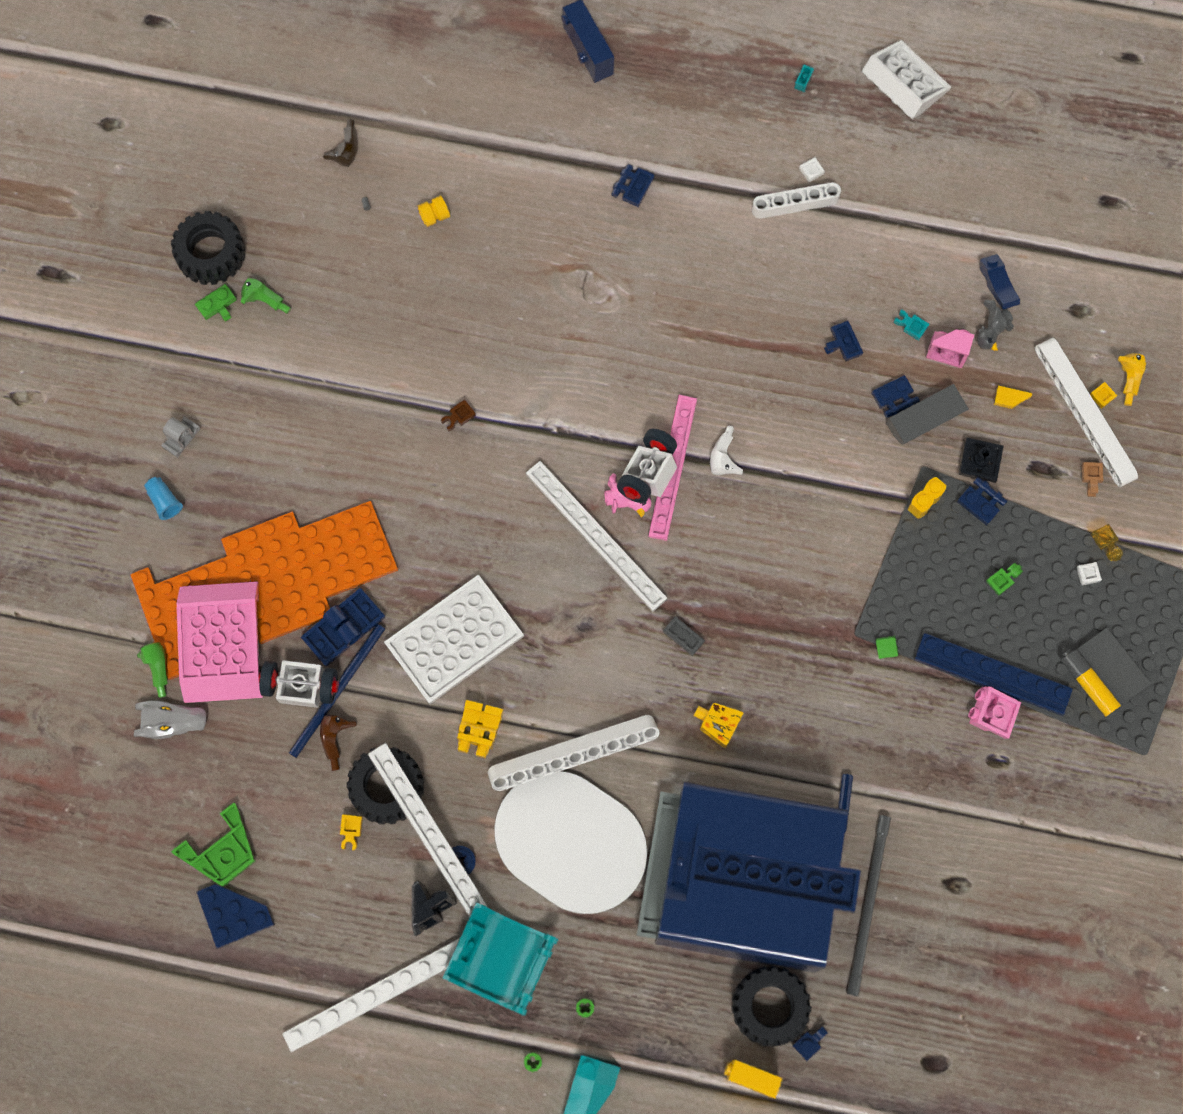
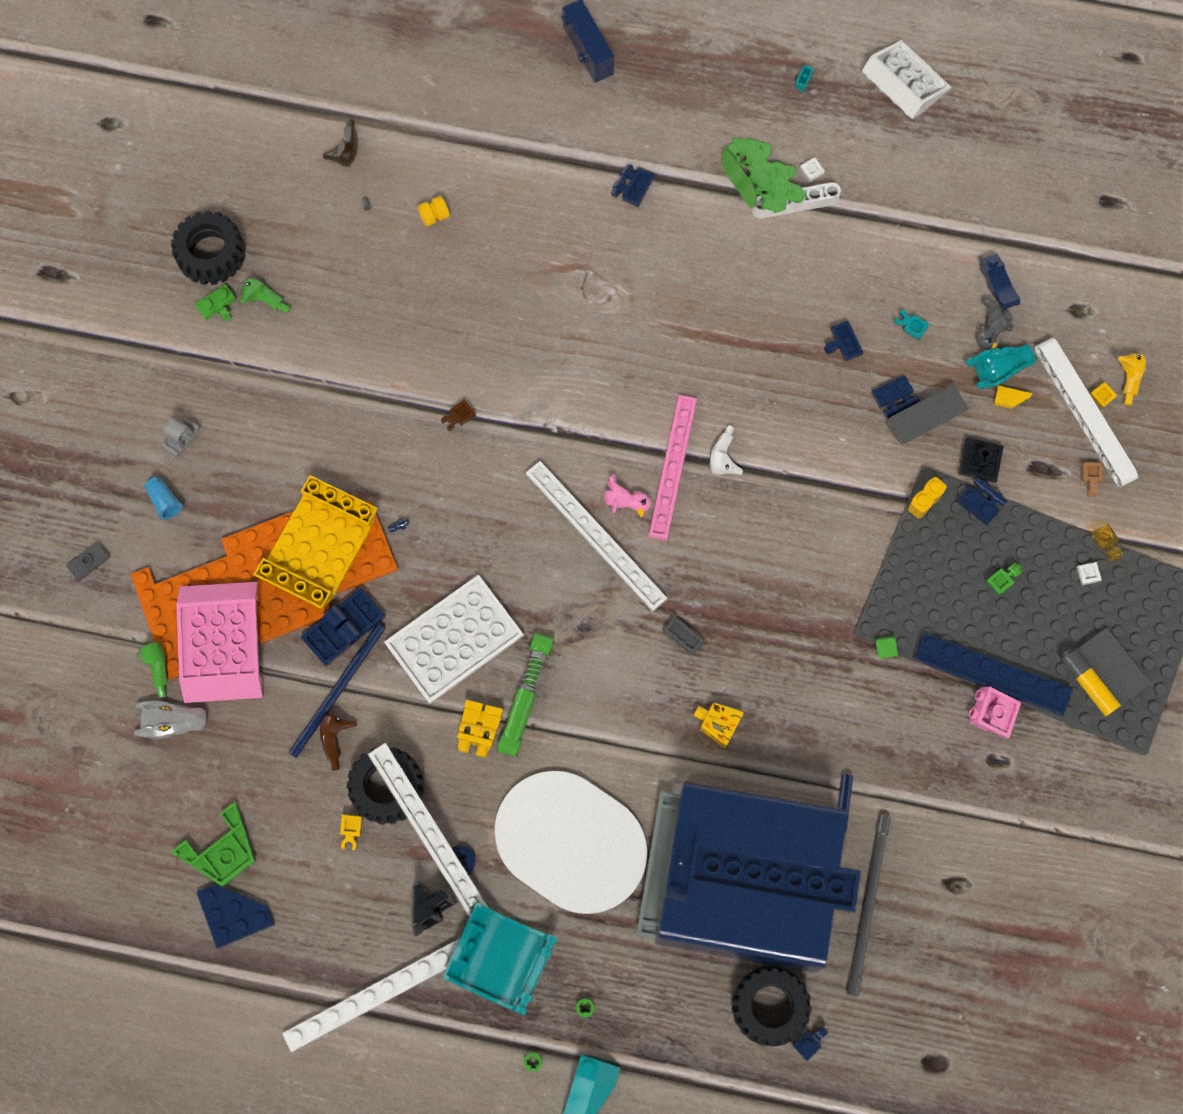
(87, 561): none -> dark grey plate
(299, 683): brick -> none
(318, 543): none -> yellow slope
(401, 524): none -> dark blue piece
(525, 696): none -> bright green piece
(573, 752): white beam -> none
(649, 467): brick -> none
(752, 1078): yellow brick -> none
(768, 176): none -> bright green plant
(950, 347): bright pink slope -> none
(999, 365): none -> teal animal

